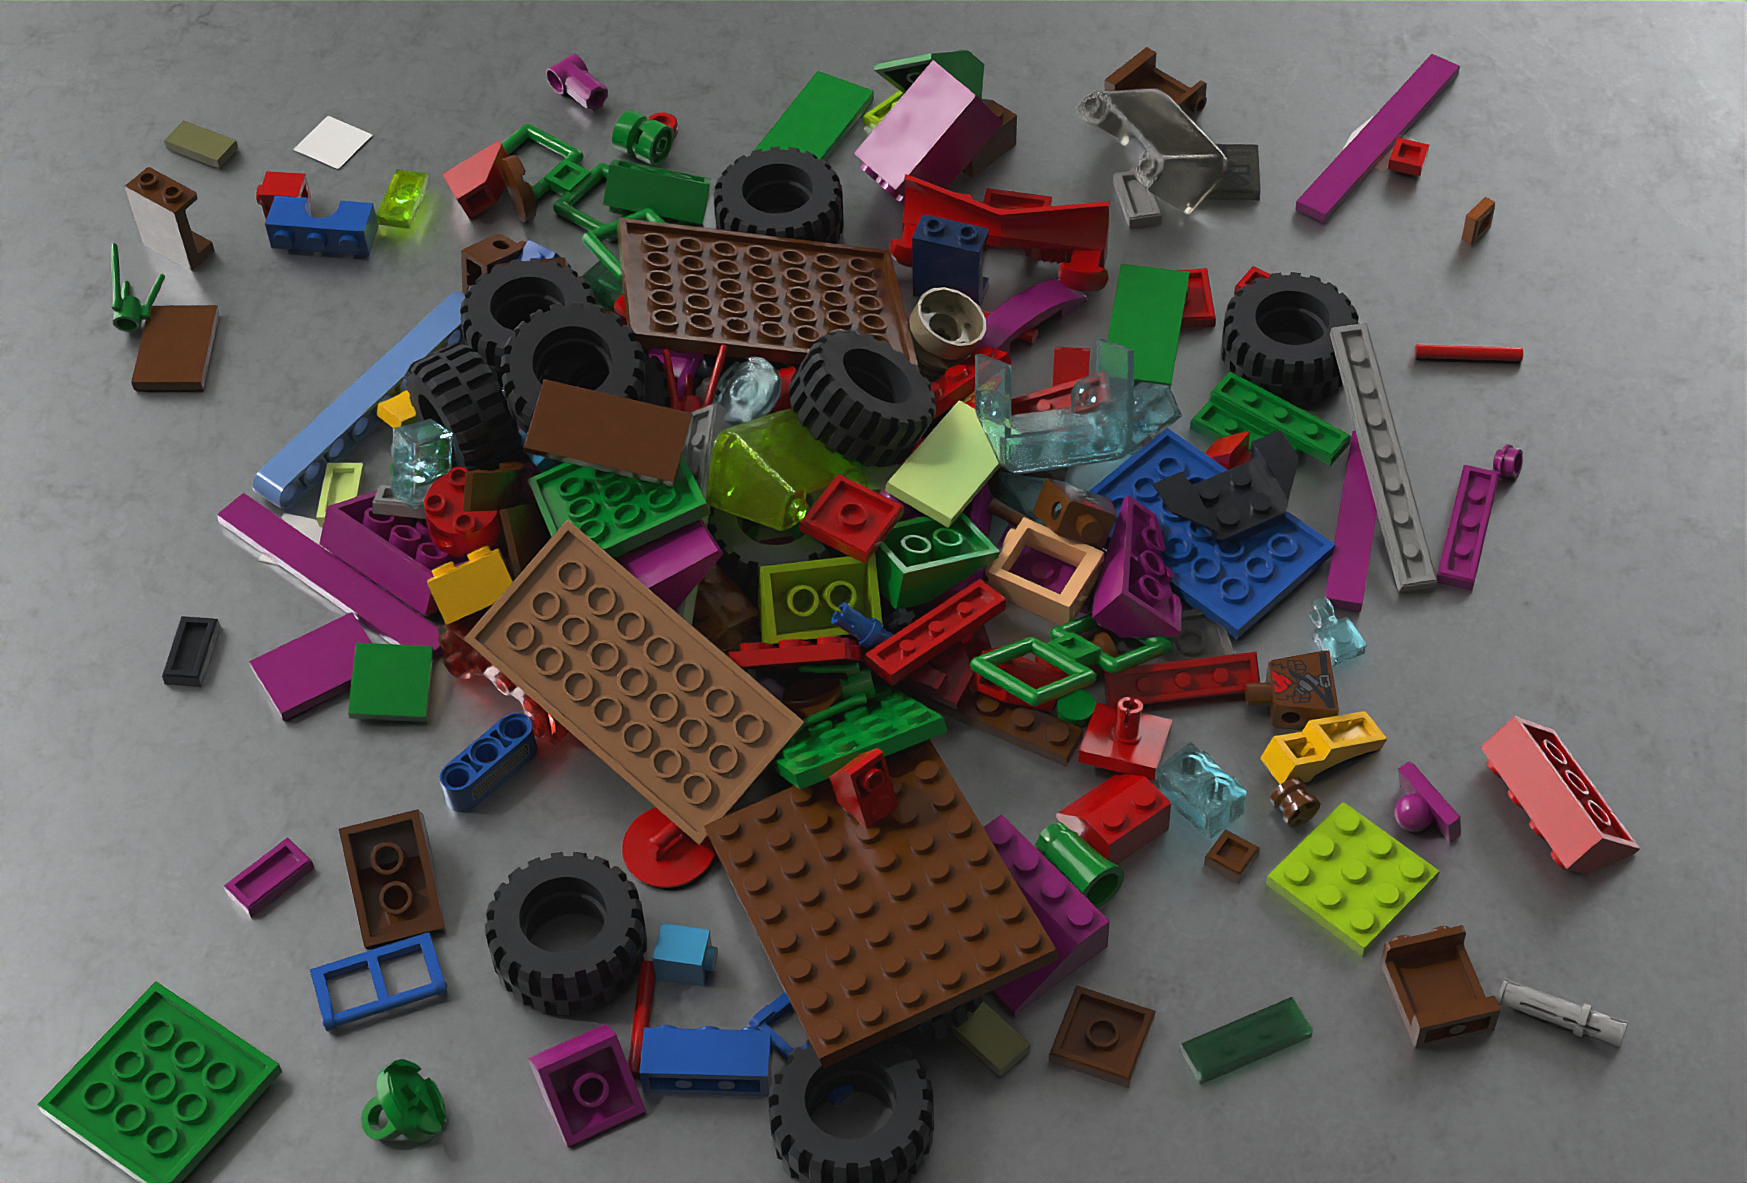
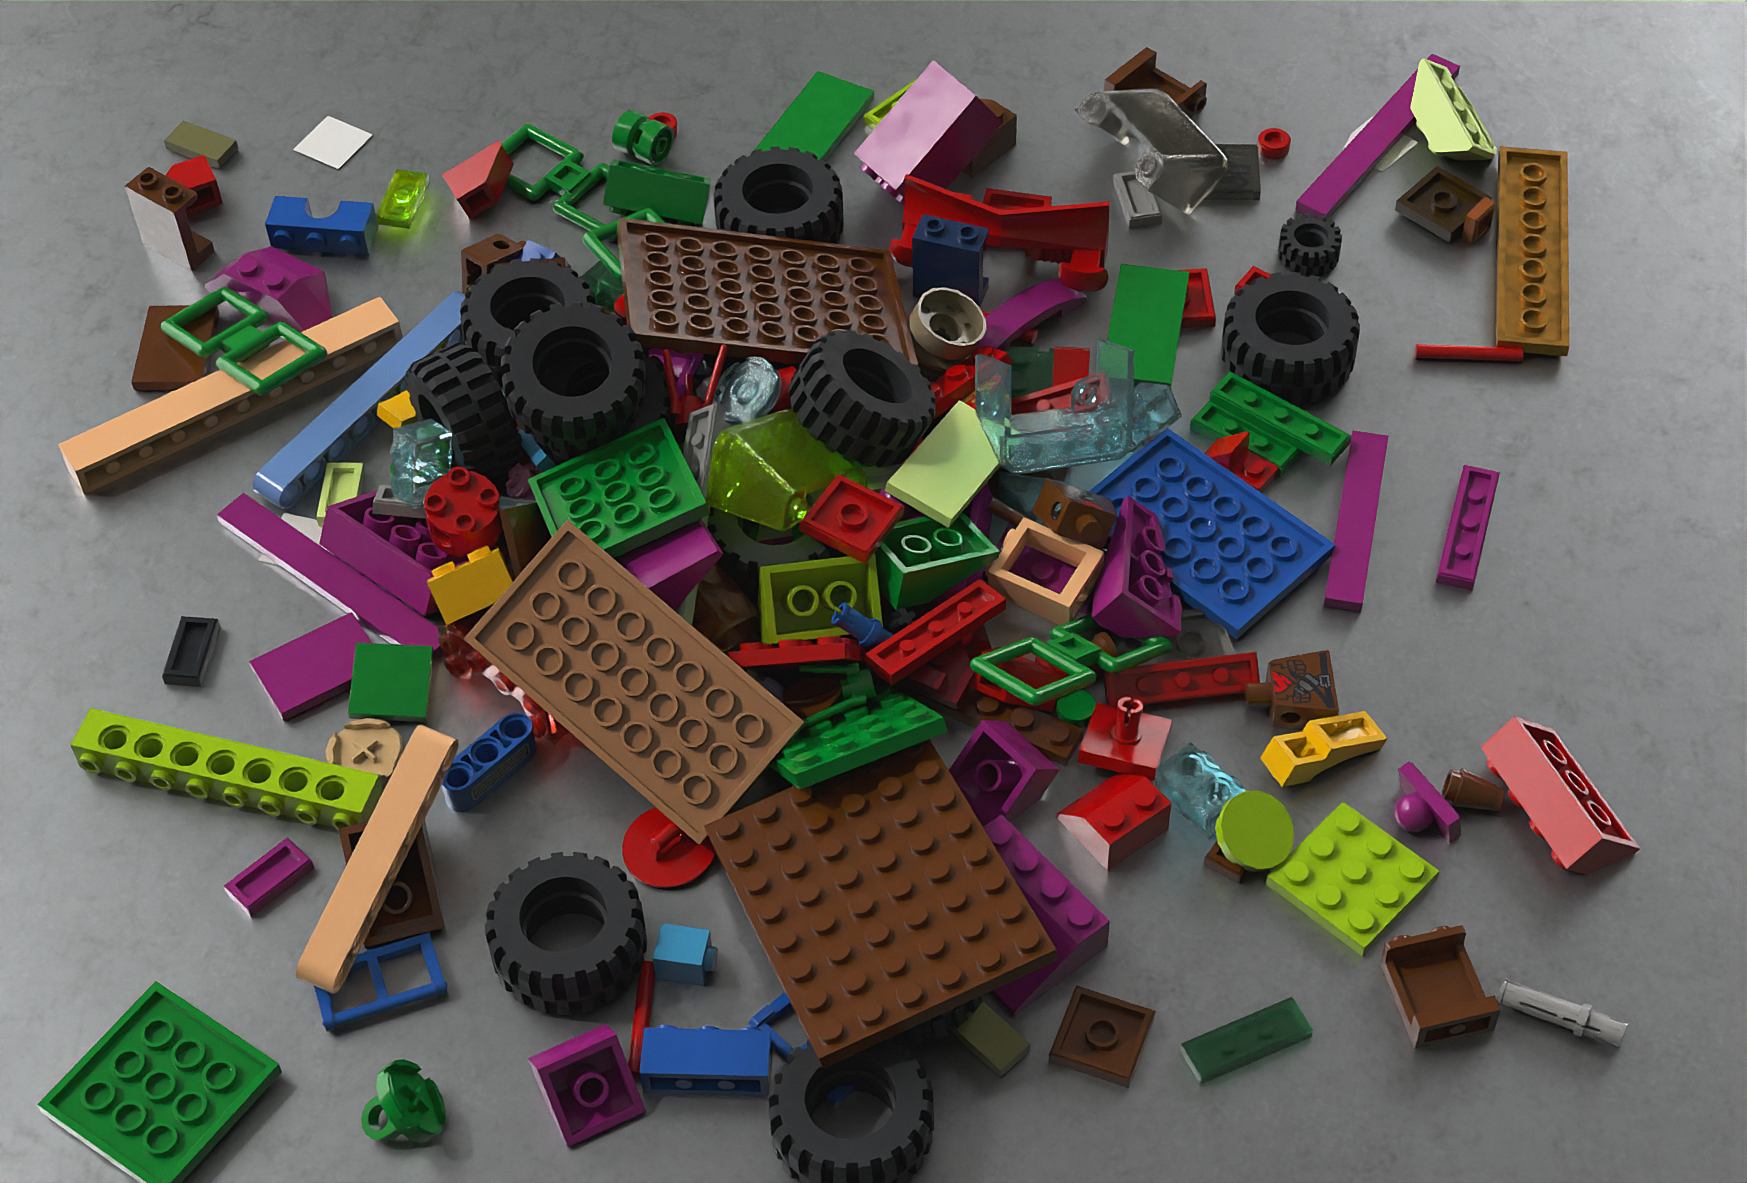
(128, 309): green plant -> none
(198, 177): none -> red slope
(221, 401): none -> light nougat brick
(225, 770): none -> lime brick
(243, 340): none -> green bar
(280, 285): none -> magenta wedge
(281, 185): red brick -> none
(367, 747): none -> tan tile
(376, 859): none -> light nougat beam
(494, 489): reddish brown slope -> none
(519, 191): reddish brown tile -> none
(573, 77): magenta piece -> none
(608, 433): reddish brown tile -> none
(865, 788): red slope -> none
(959, 64): green slope -> none
(1001, 772): none -> magenta slope
(1030, 369): none -> clear green plate
(1080, 863): green plant -> none
(1241, 498): black piece -> none
(1255, 831): none -> lime tile
(1273, 143): none -> red tile
(1294, 802): reddish brown wheel -> none
(1309, 231): none -> black tyre
(1335, 635): clear light blue plate -> none
(1383, 458): light grey tile -> none
(1408, 156): red plate -> none
(1440, 203): none -> dark brown plate
(1448, 116): none -> yellowish green wedge
(1470, 791): none -> reddish brown cone
(1508, 461): magenta plate -> none
(1532, 251): none -> pearl gold plate

